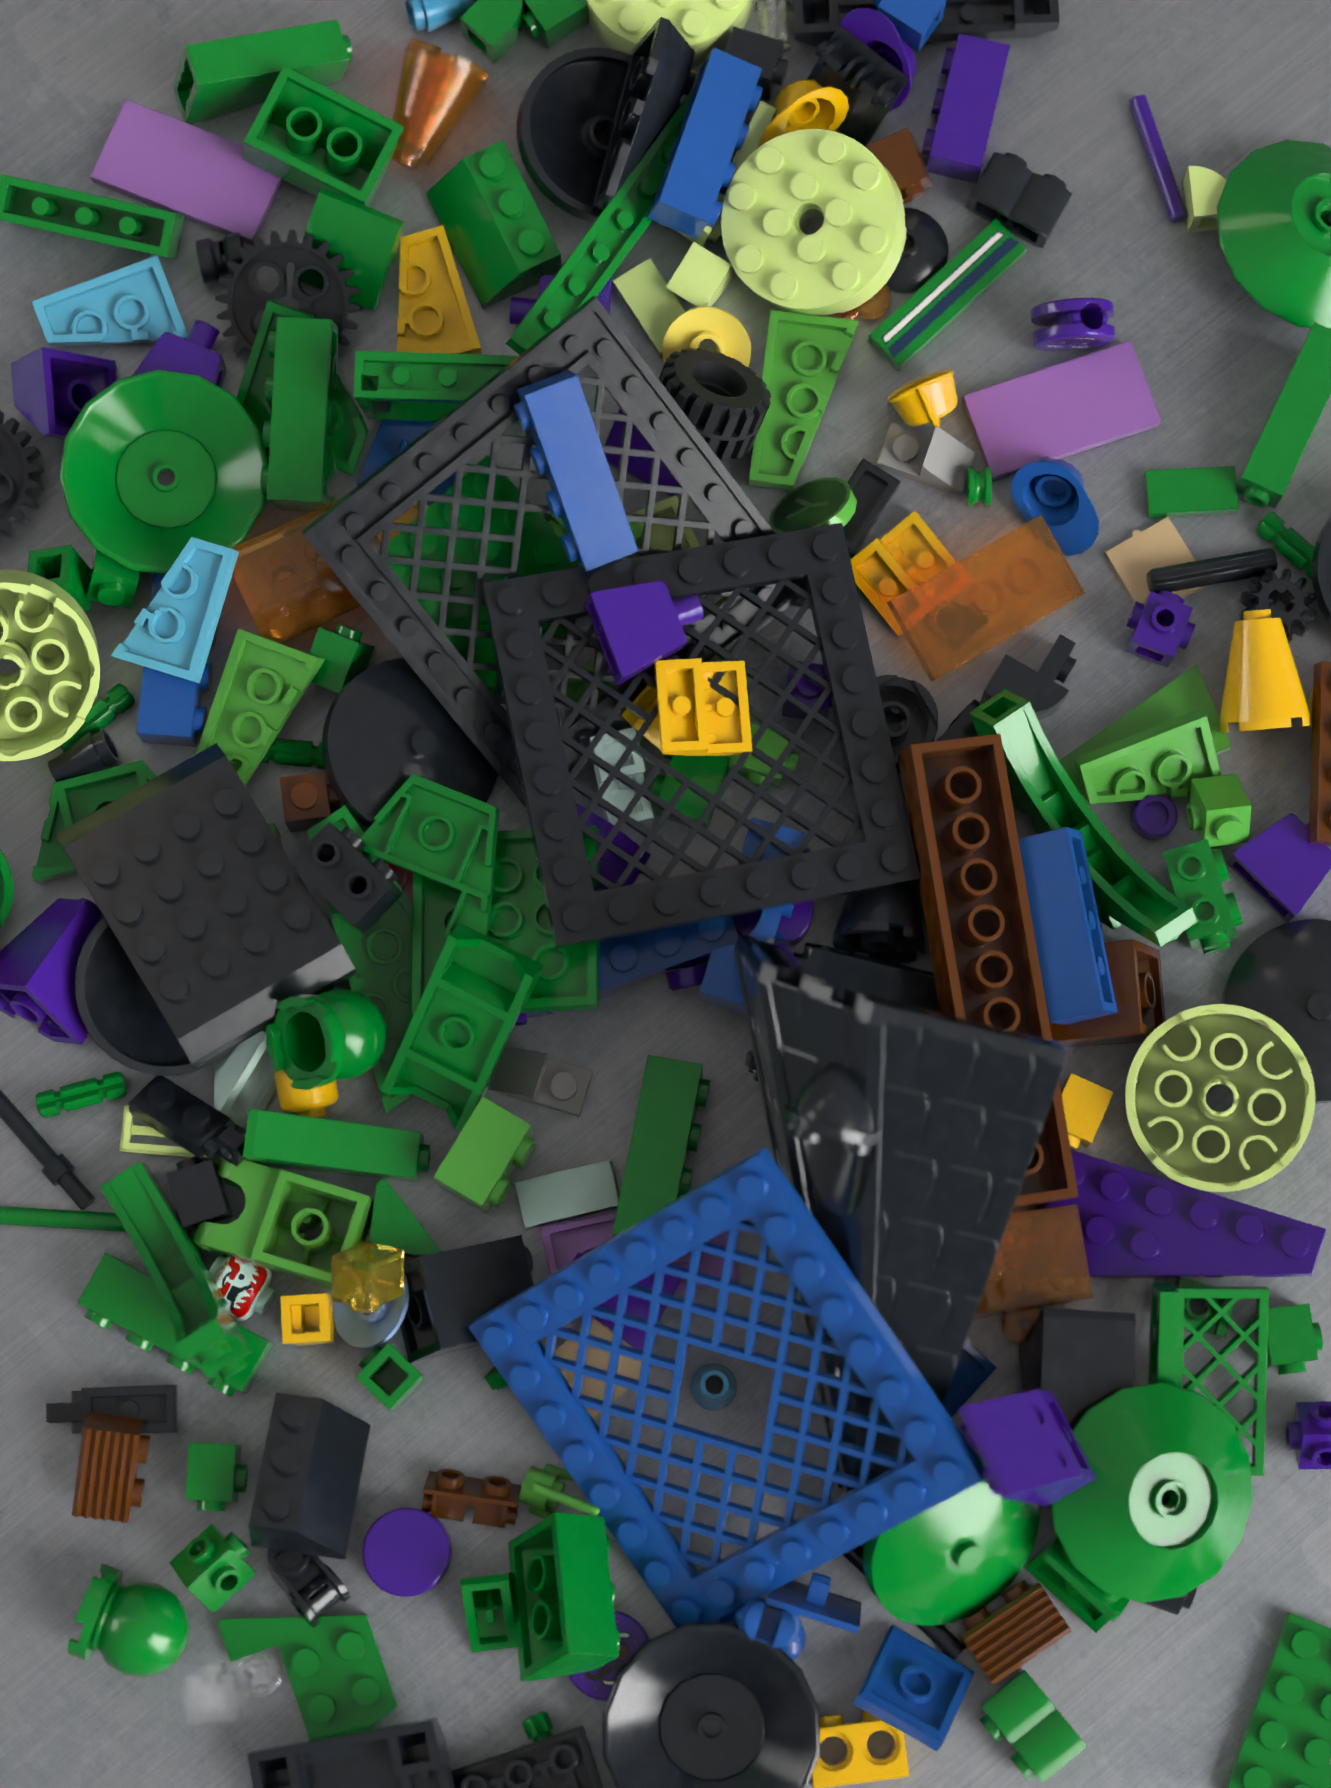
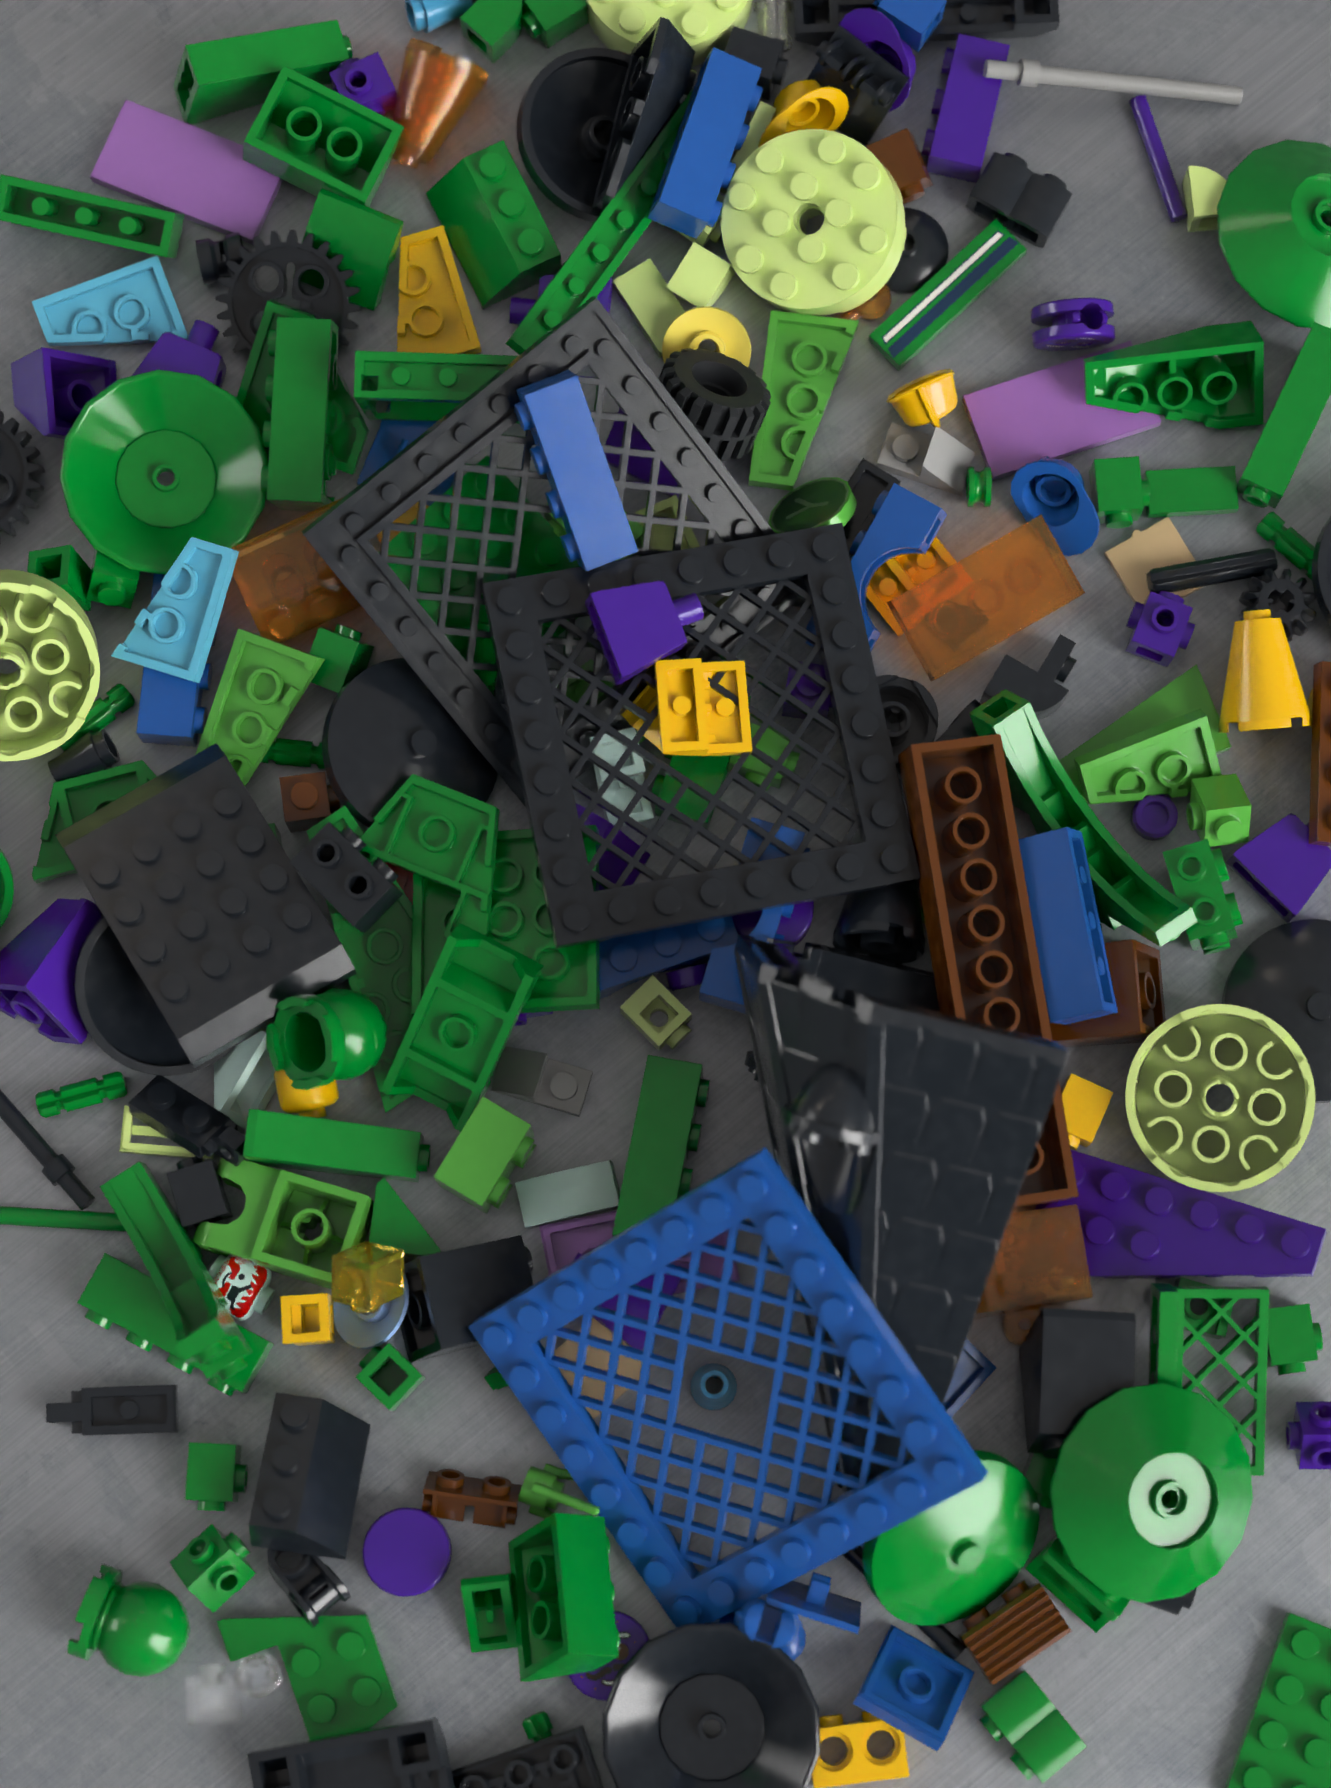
(108, 1467): reddish brown brick -> none
(365, 83): none -> dark purple brick
(652, 998): none -> yellowish green brick
(900, 526): none -> blue arch
(1026, 1447): dark purple slope -> none
(1031, 72): none -> light grey bar
(1118, 491): none -> green brick
(1193, 375): none -> green wedge

